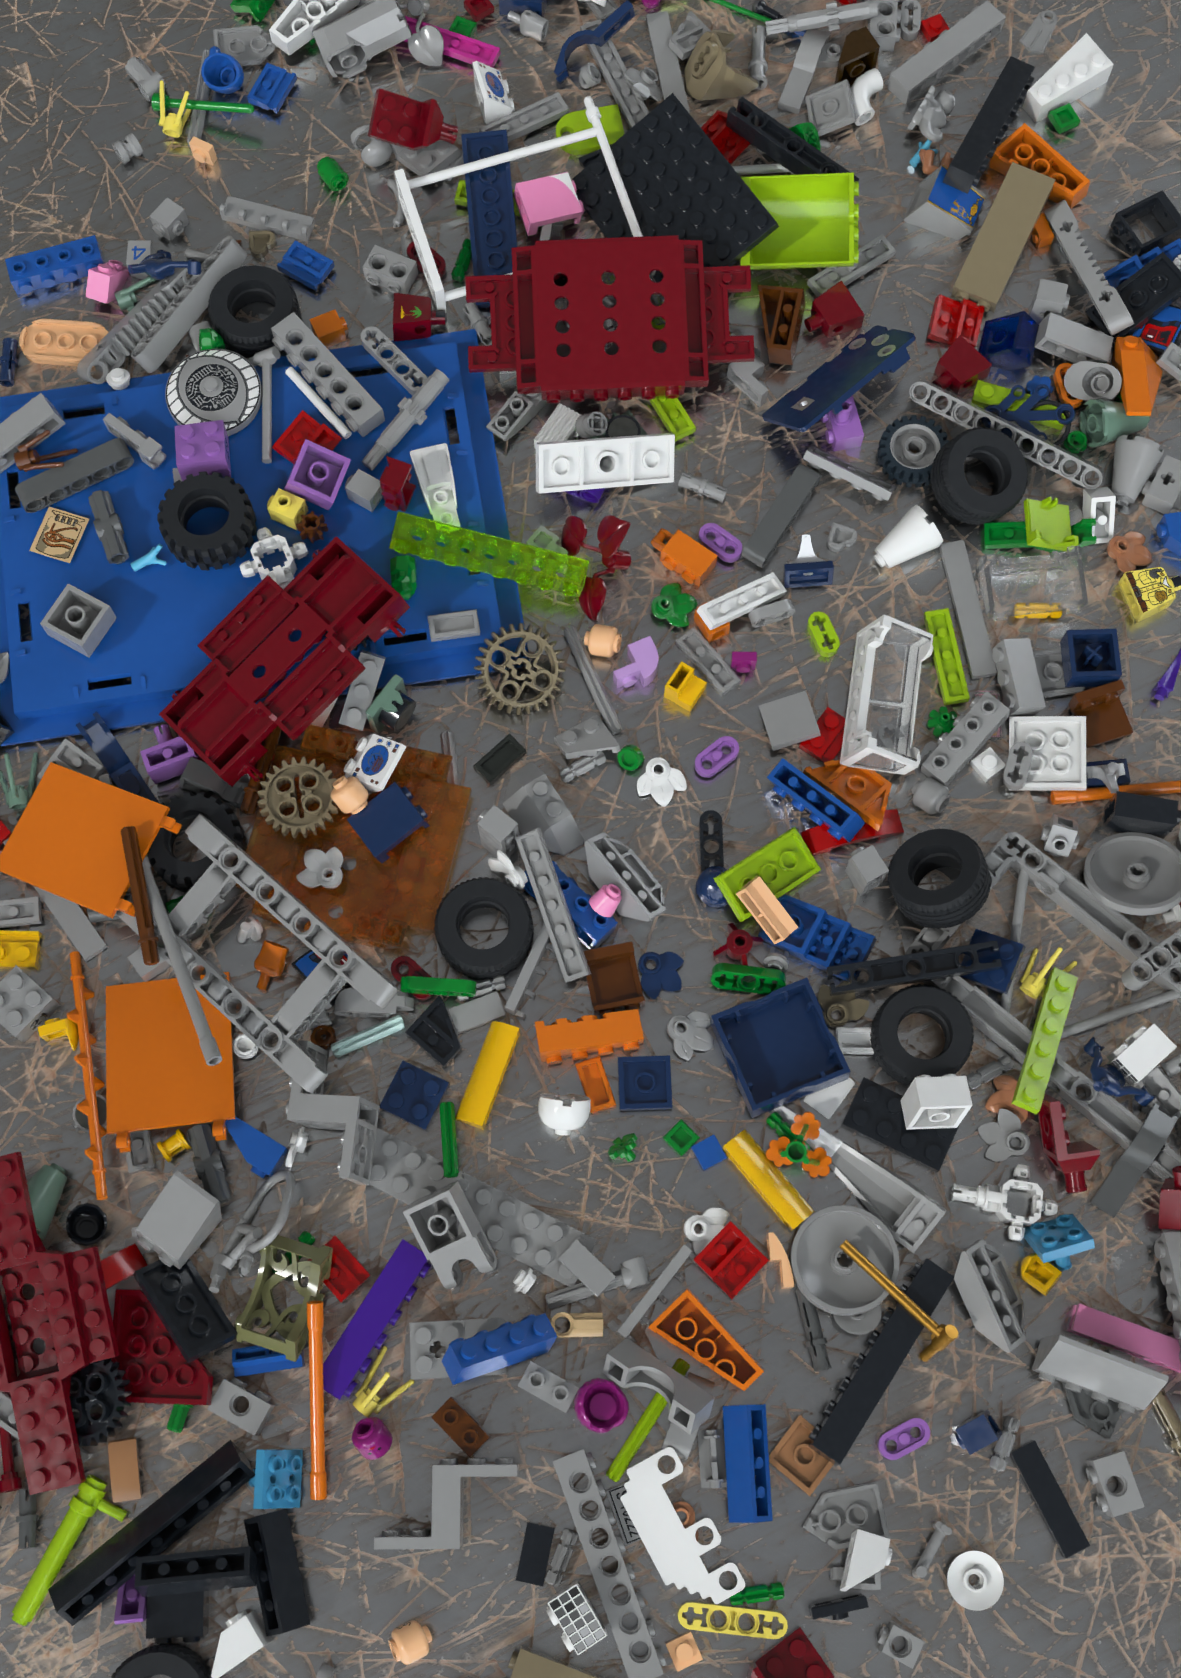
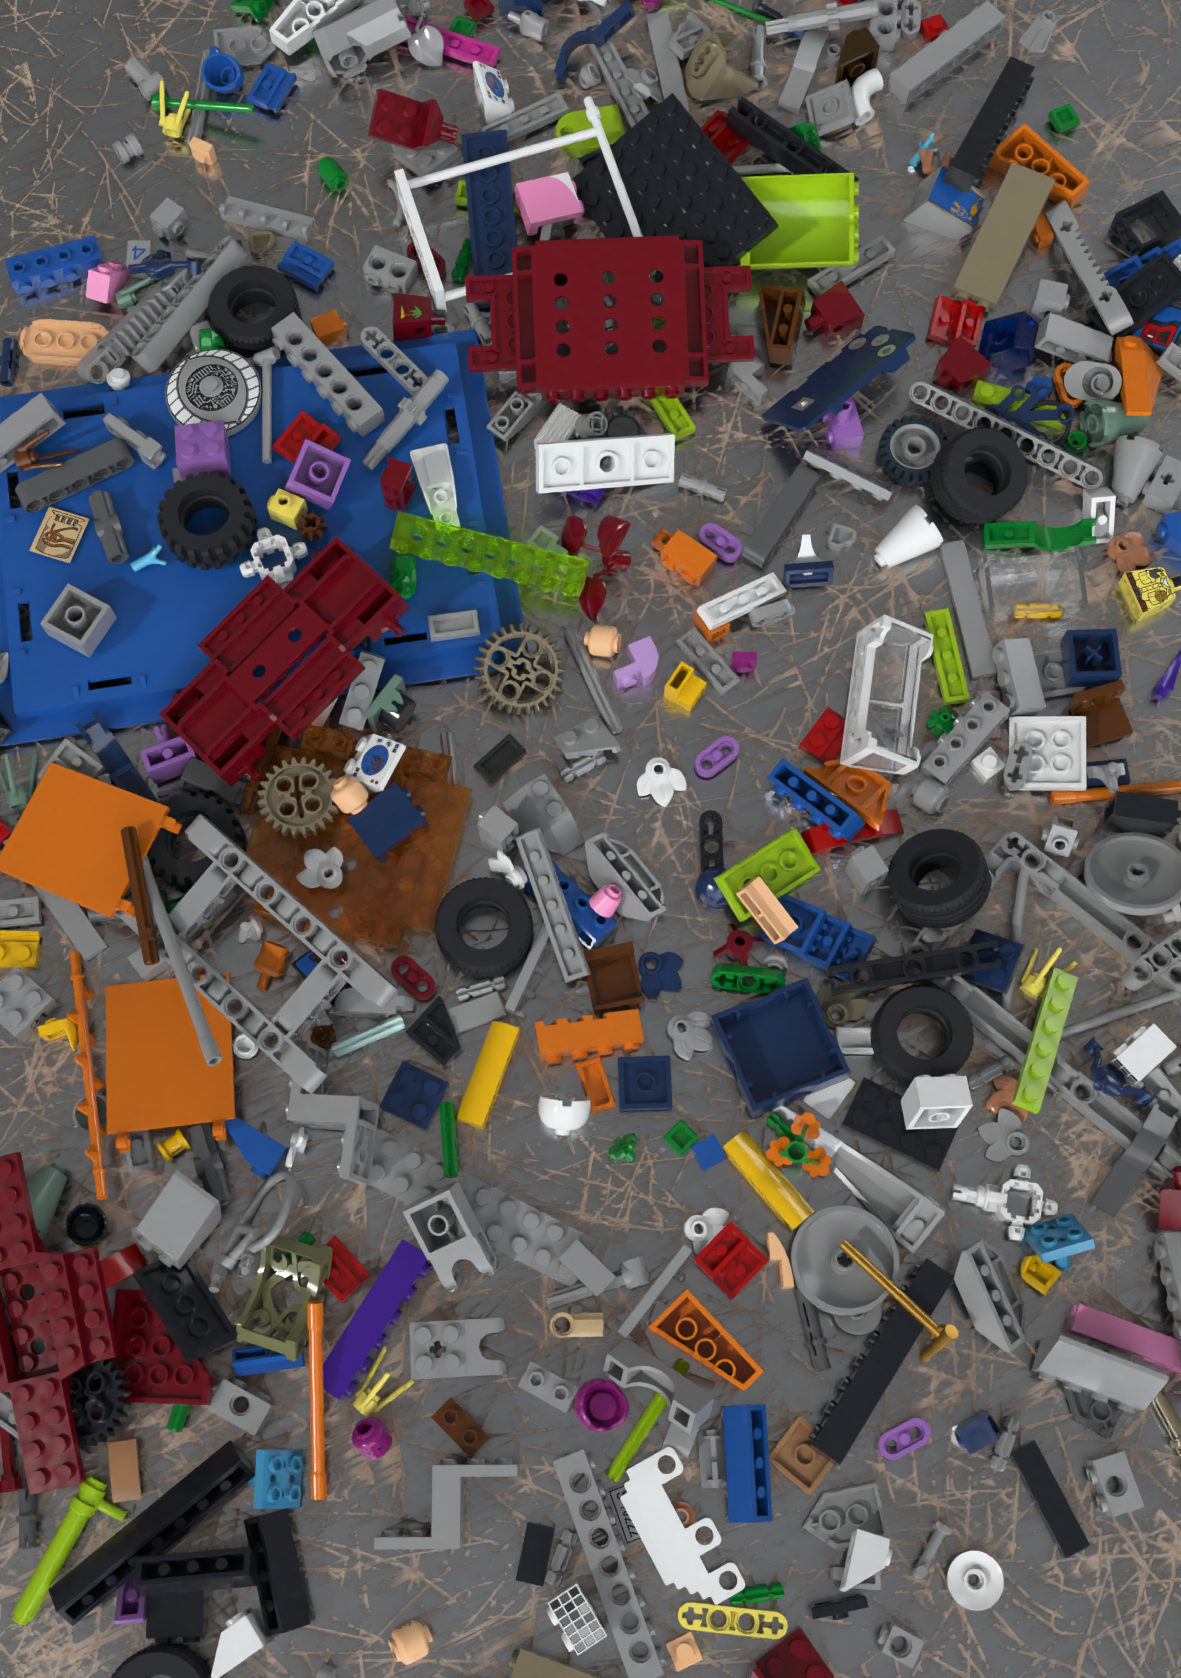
(318, 402): white piece -> none
(364, 490): light grey brick -> none
(374, 153): light grey helmet -> none
(438, 986): green beam -> none
(498, 1348): blue brick -> none
(524, 1280): white plate -> none
(630, 757): green tile -> none
(676, 603): green plate -> none
(789, 720): light grey tile -> none
(827, 631): lime beam -> none
(932, 114): light grey animal -> none
(1048, 524): lime piece -> none
(1067, 1157): dark red plate -> none
(1070, 78): white wedge -> none

